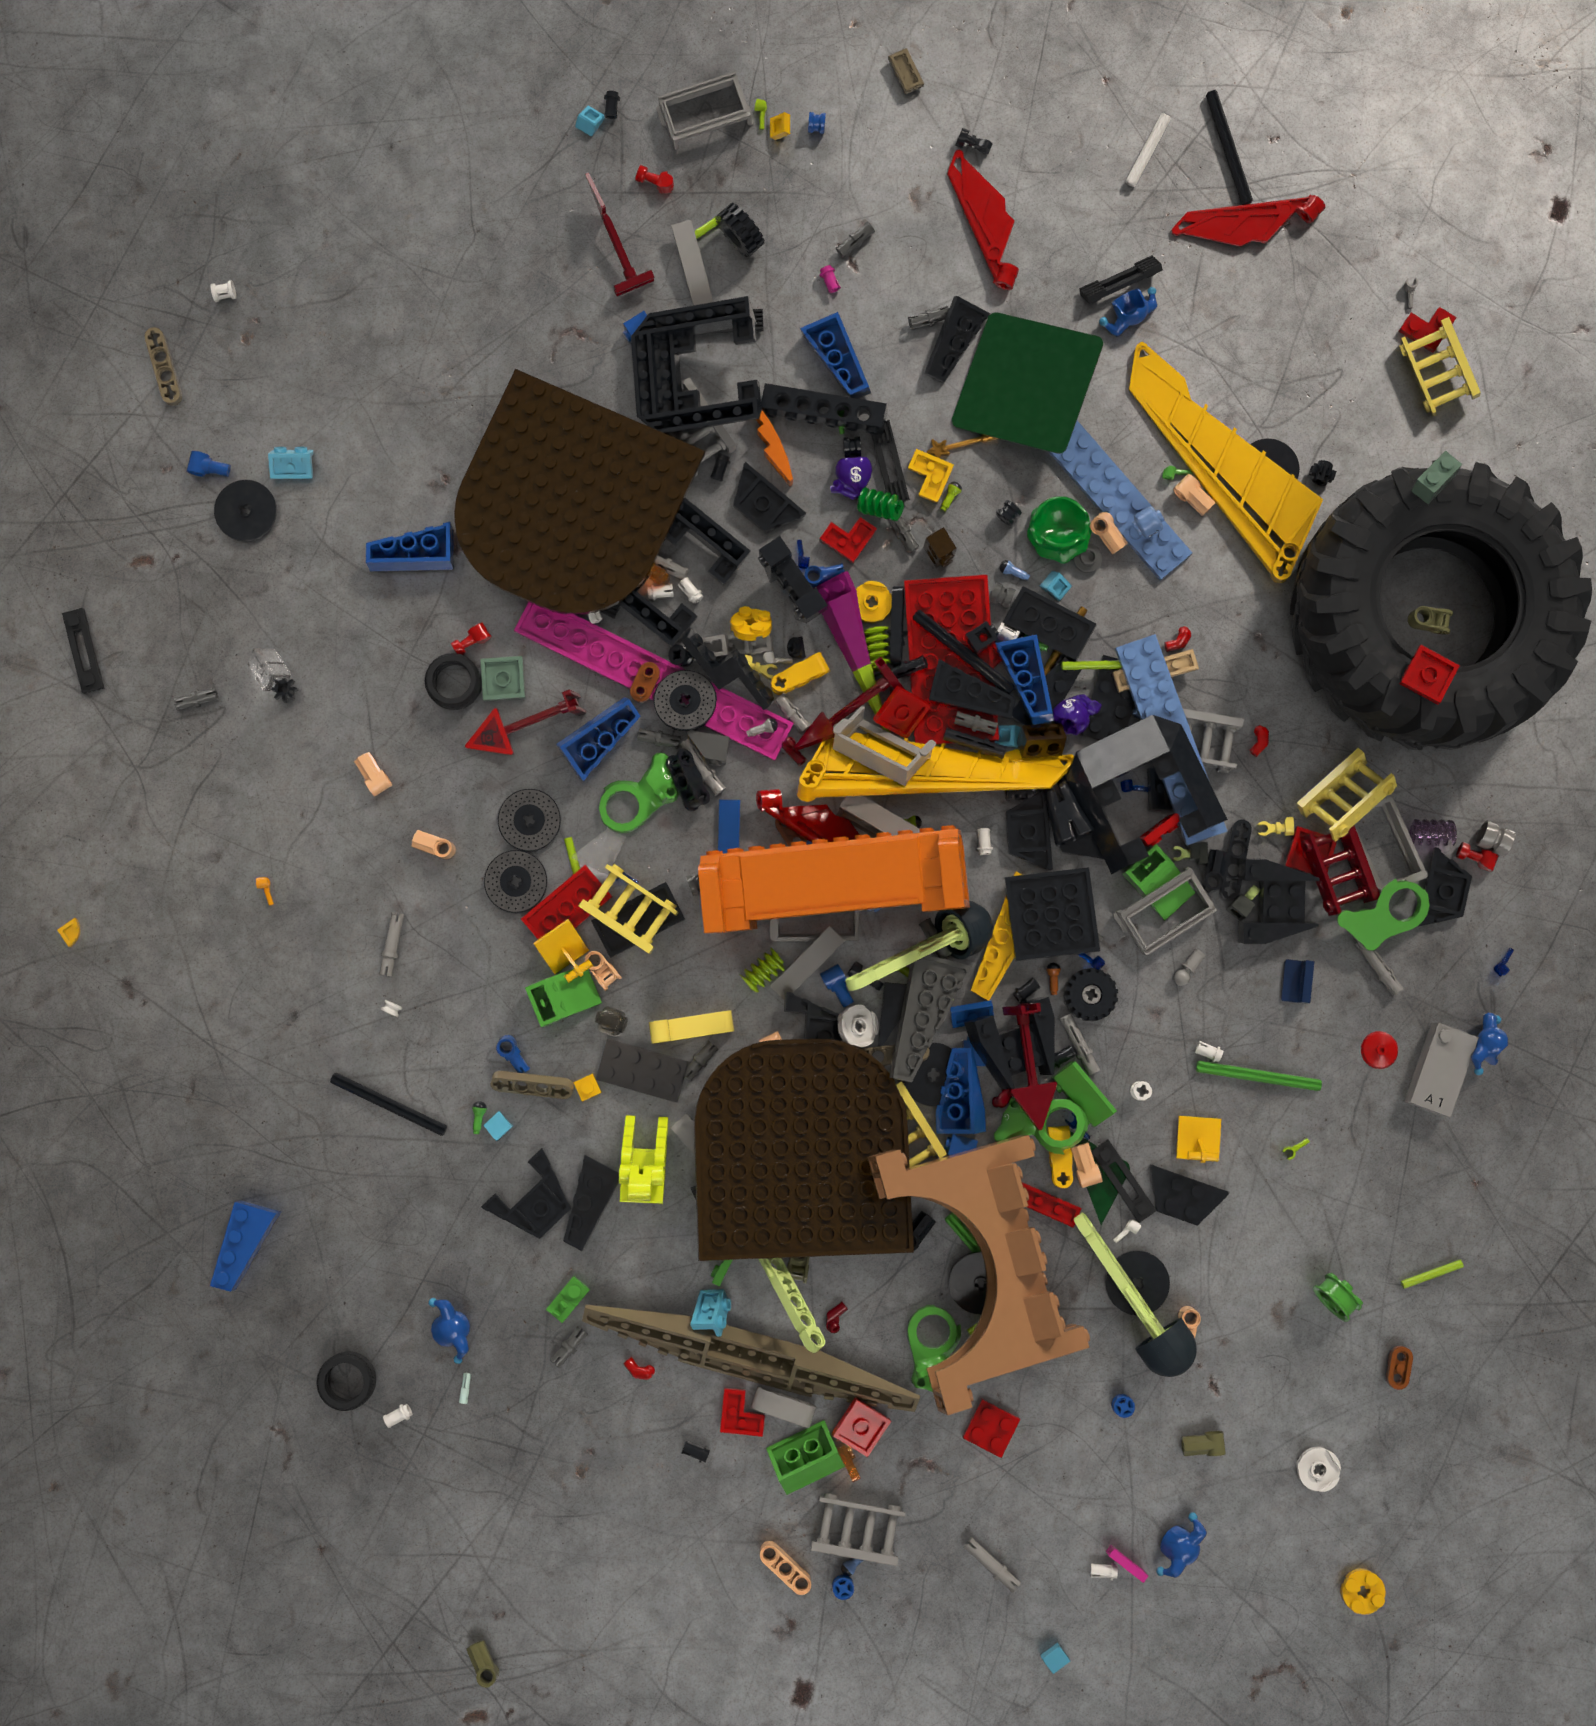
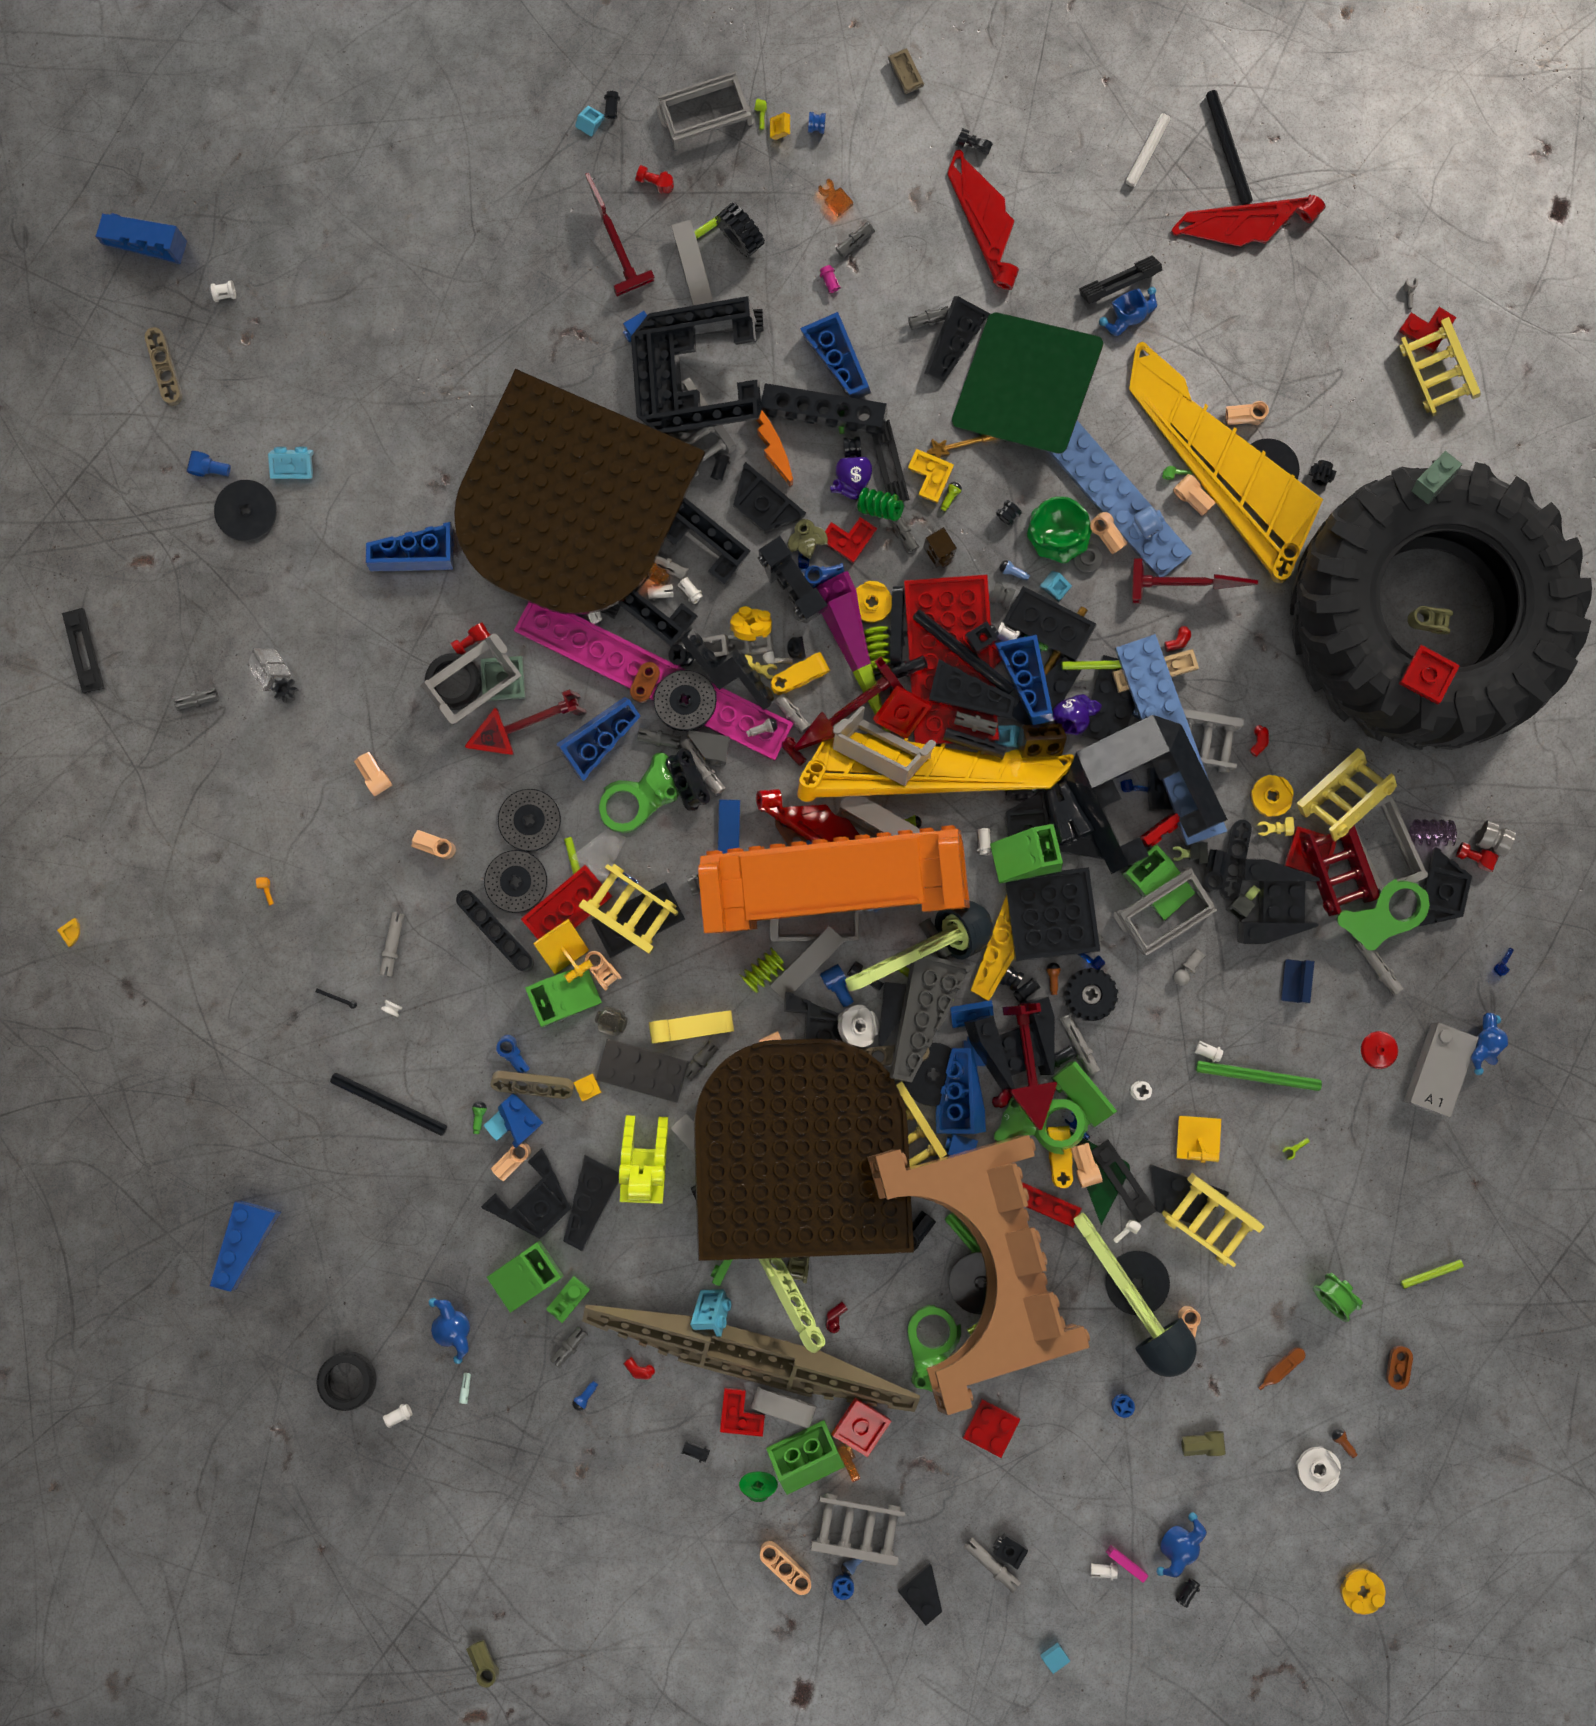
(142, 237): none -> blue wedge
(352, 1004): none -> black hinge
(490, 921): none -> black beam
(499, 651): none -> light grey piece
(510, 1162): none -> light nougat piece
(518, 1119): none -> blue wing
(525, 1276): none -> bright green slope
(580, 1402): none -> blue piece
(758, 1486): none -> green piece
(807, 540): none -> olive plate
(837, 199): none -> clear orange plate
(922, 1595): none -> black wing
(1012, 978): none -> black wheel
(1019, 1550): none -> black brick
(1027, 854): none -> bright green slope
(1143, 581): none -> dark red piece
(1188, 1592): none -> black pin
(1215, 1199): none -> light yellow fence
(1244, 413): none -> light nougat piece
(1283, 798): none -> yellow plate
(1284, 1367): none -> dark orange piece
(1340, 1437): none -> dark orange piece

